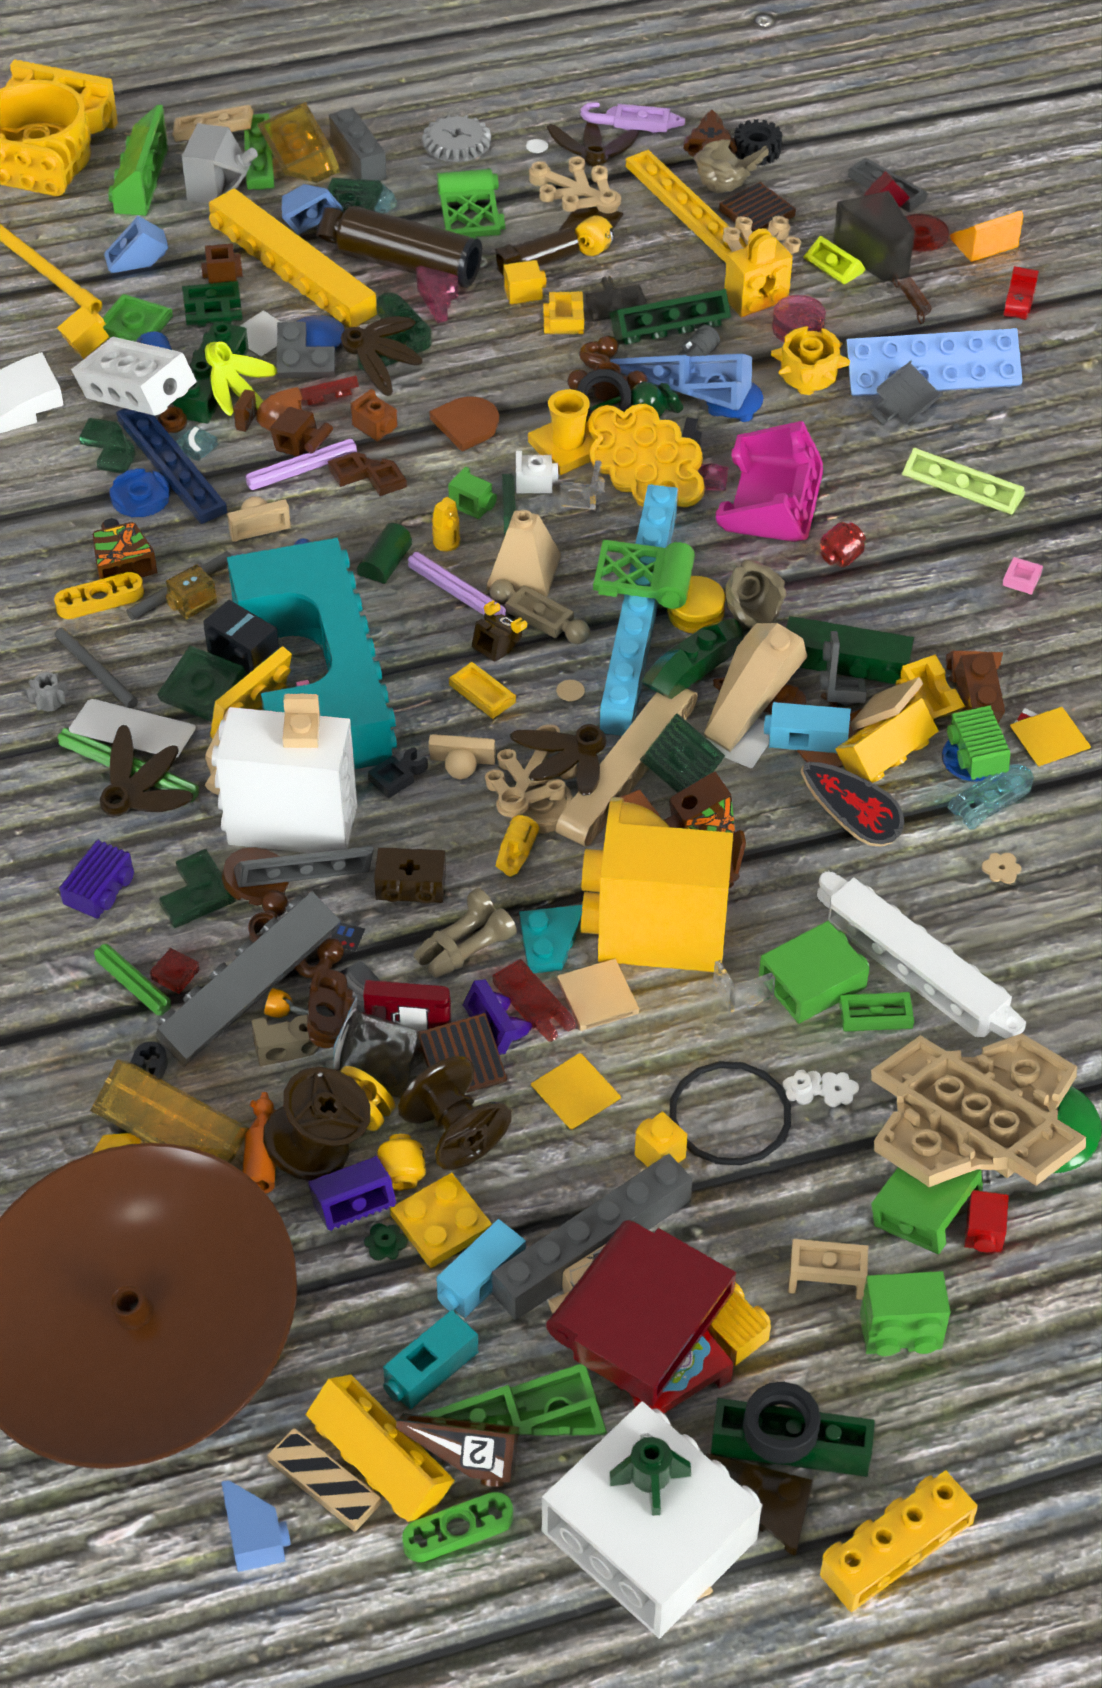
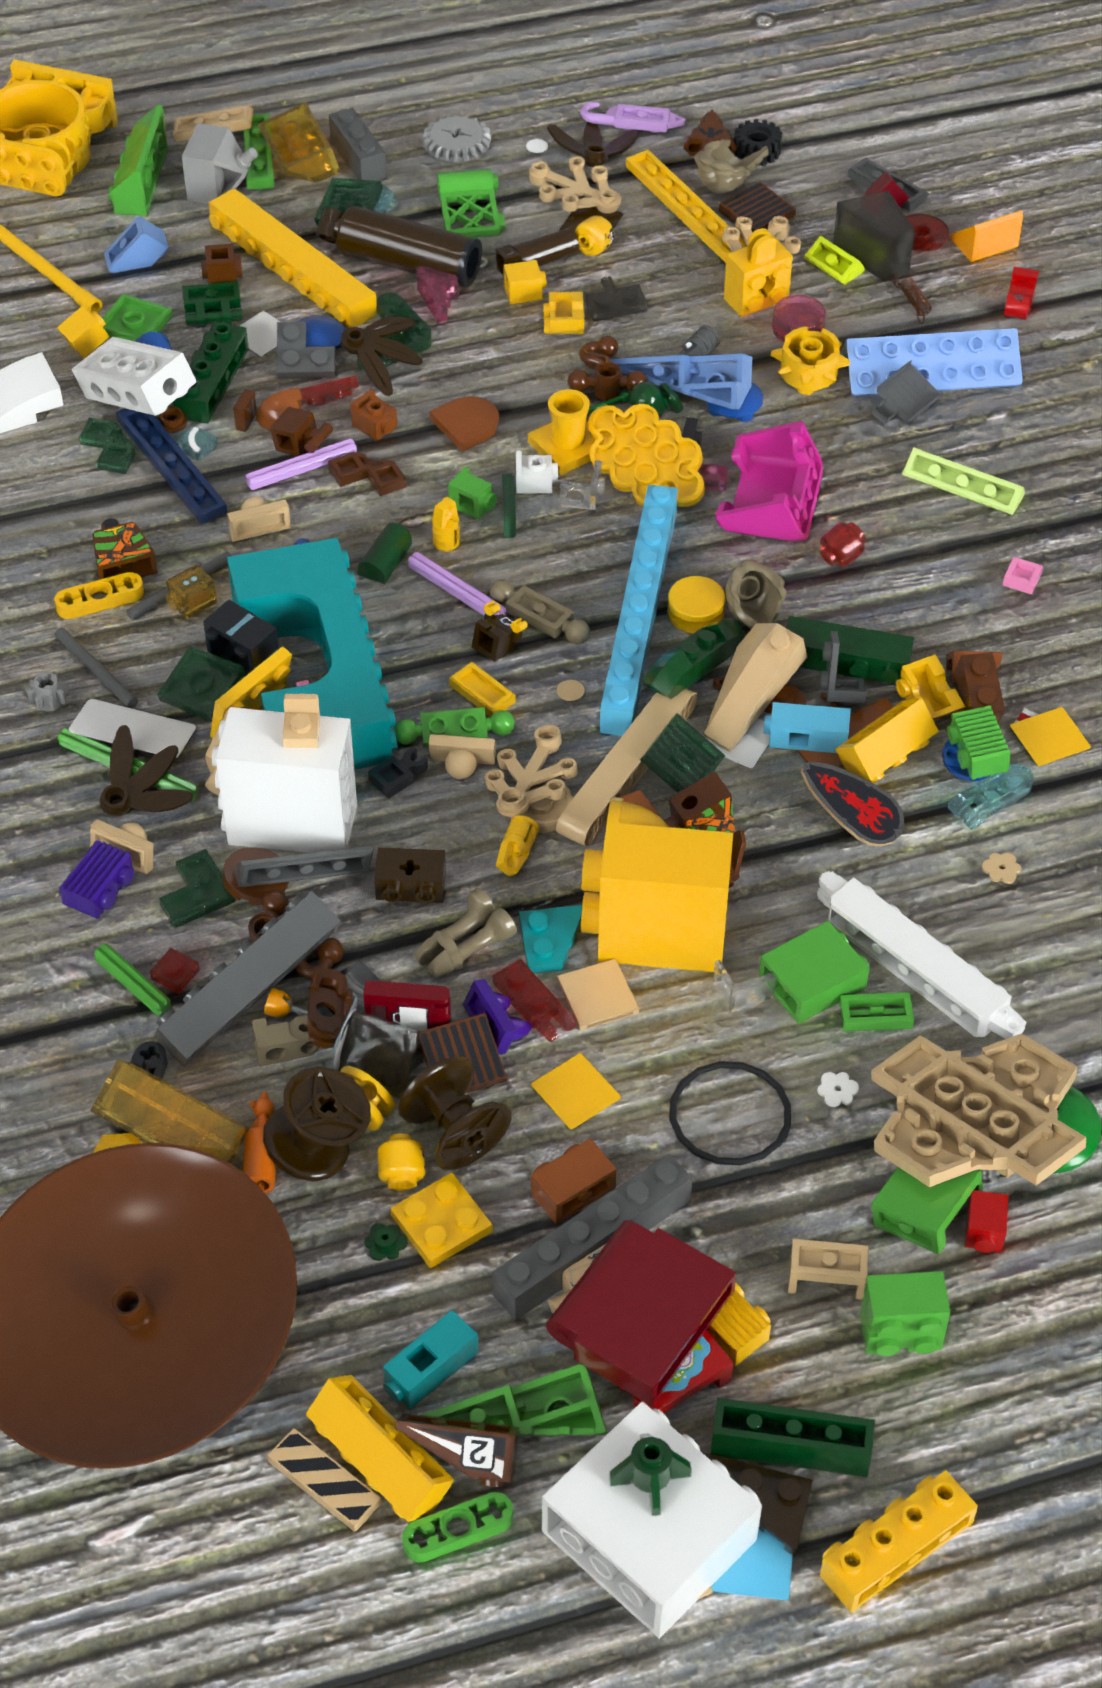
(129, 838): none -> tan tile
(139, 493): blue tile -> none
(225, 372): neon yellow plant -> none
(254, 1529): medium blue slope -> none
(305, 206): medium blue slope -> none
(349, 936): black sticker -> none
(352, 1193): dark purple brick -> none
(460, 722): none -> bright green plate
(469, 1276): medium azure brick -> none
(526, 554): tan slope -> none
(573, 751): dark brown plant -> none
(573, 1180): none -> dark orange brick
(612, 377): black tyre -> none
(658, 1138): yellow brick -> none
(669, 577): bright green piece -> none
(670, 315): dark green brick -> none
(759, 1571): none -> medium azure sticker
(781, 1394): black tyre -> none
(802, 1086): white plant -> none
(886, 703): tan piece -> none

